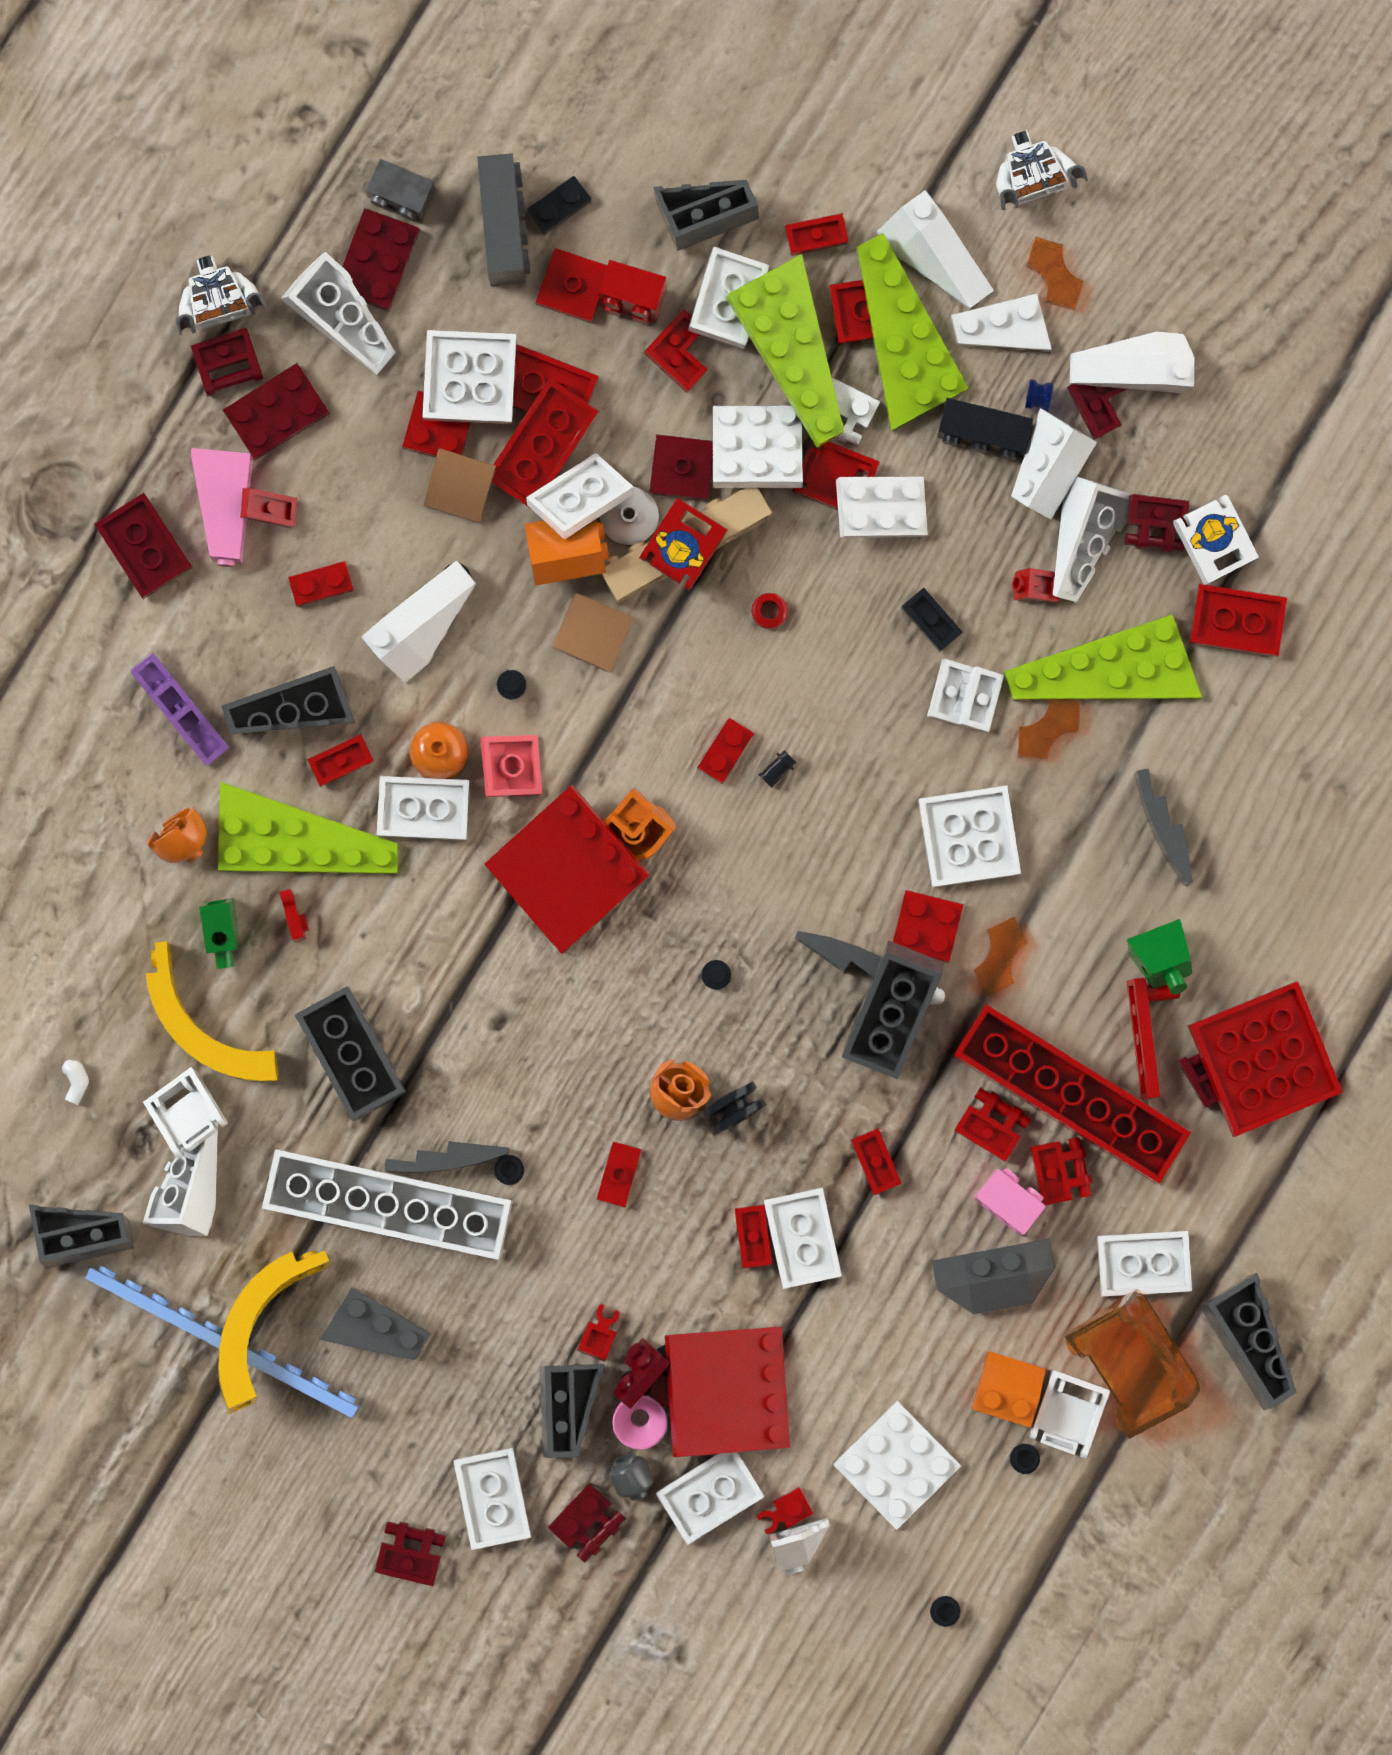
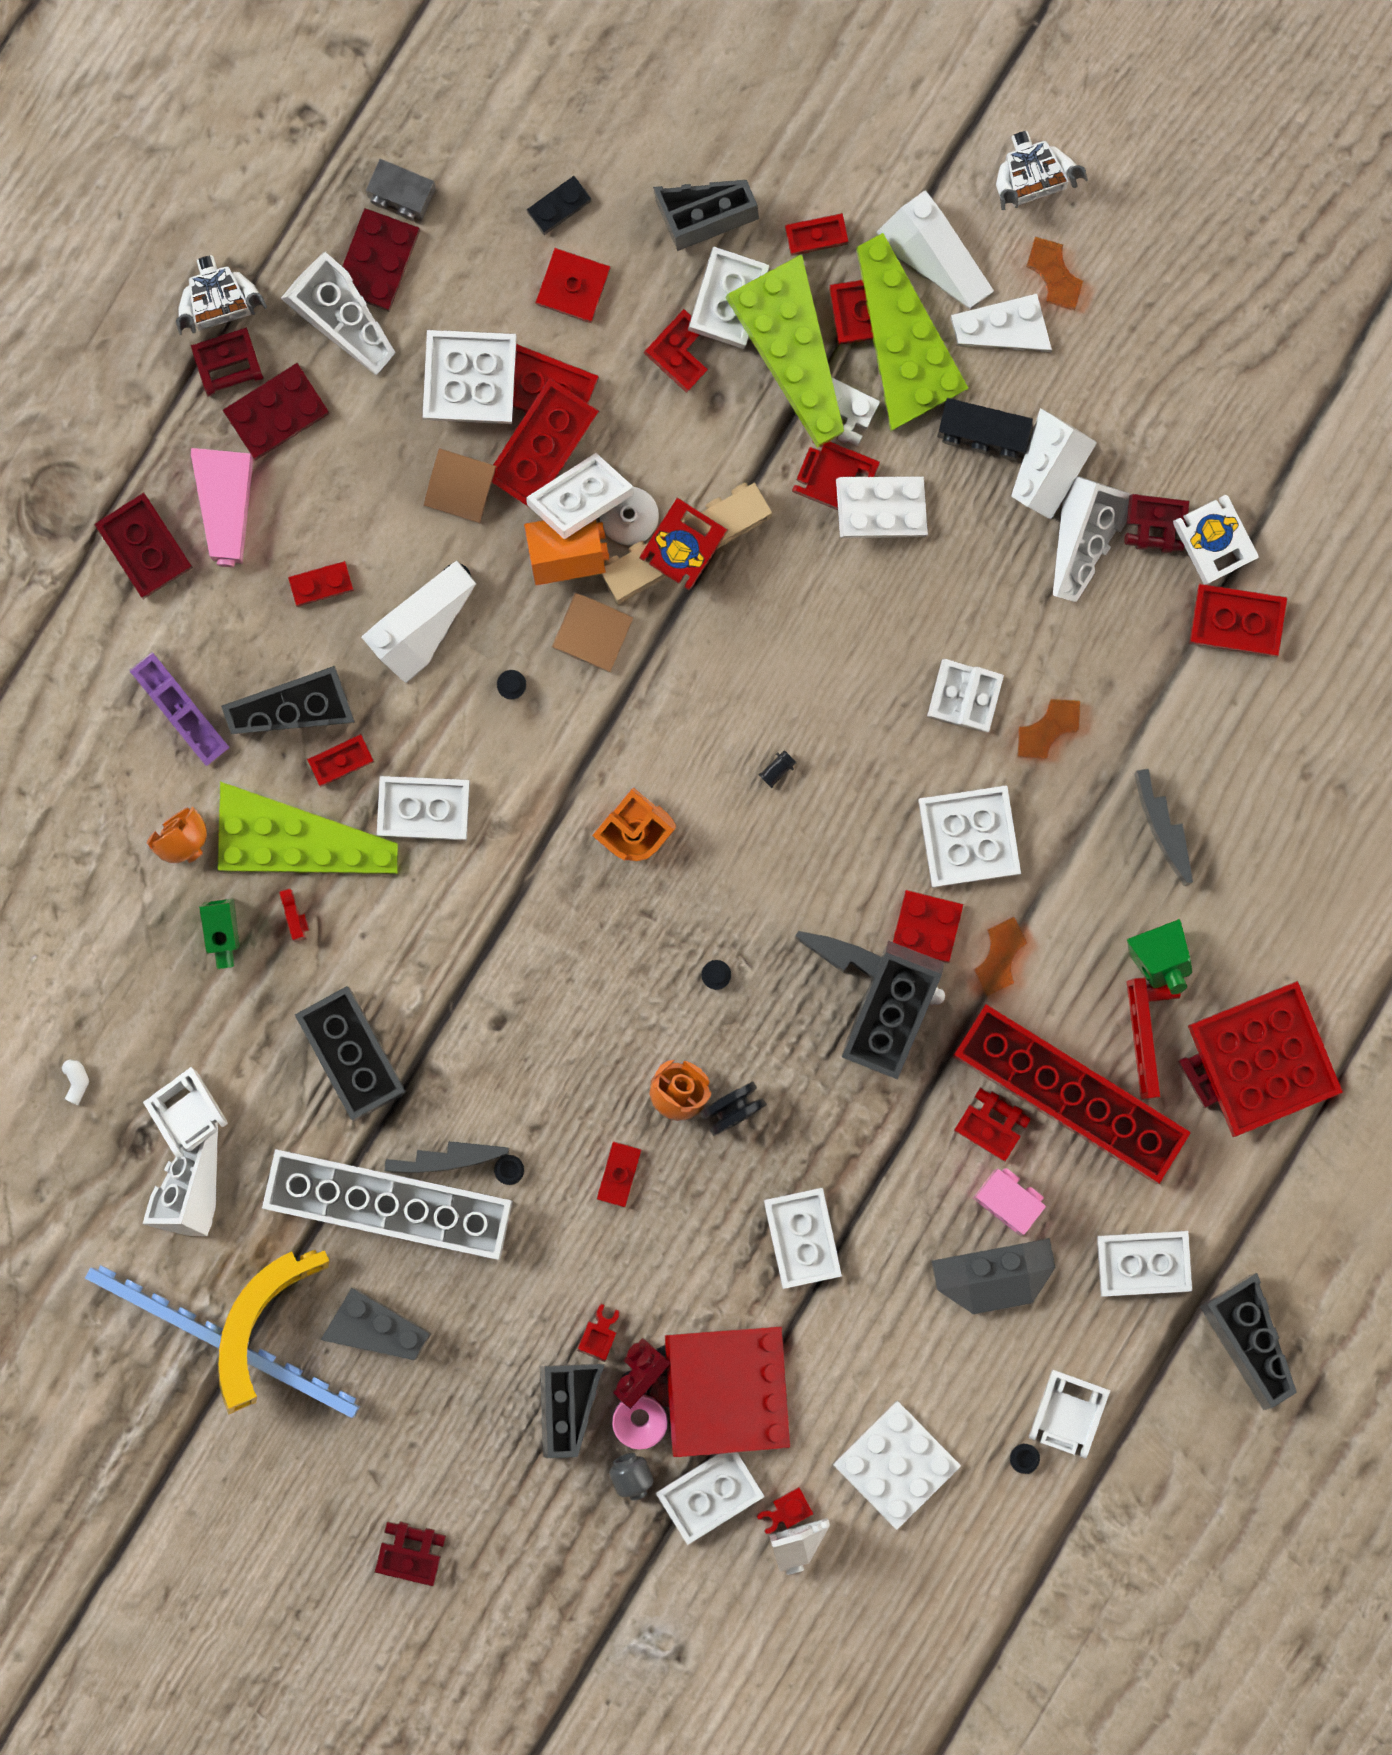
(78, 1235): dark grey wedge -> none
(237, 1063): yellow arch -> none
(268, 507): red plate -> none
(429, 436): red plate -> none
(439, 751): orange cylinder -> none
(492, 1498): white plate -> none
(501, 219): dark grey brick -> none
(511, 766): coral slope -> none
(567, 869): red plate -> none
(580, 1515): dark red plate -> none
(632, 292): red brick -> none
(681, 467): dark red plate -> none
(725, 750): red plate -> none
(753, 1236): red plate -> none
(757, 447): white plate -> none
(769, 598): red piece -> none
(876, 1161): red plate -> none
(931, 619): black plate -> none
(945, 1611): black plate -> none
(1008, 1389): orange slope -> none
(1034, 585): red bracket -> none
(1038, 395): clear blue wheel -> none
(1052, 1173): red plate -> none
(1096, 408): dark red plate -> none
(1122, 666): lime wing -> none
(1136, 1362): clear orange windscreen -> none
(1142, 363): white wedge -> none

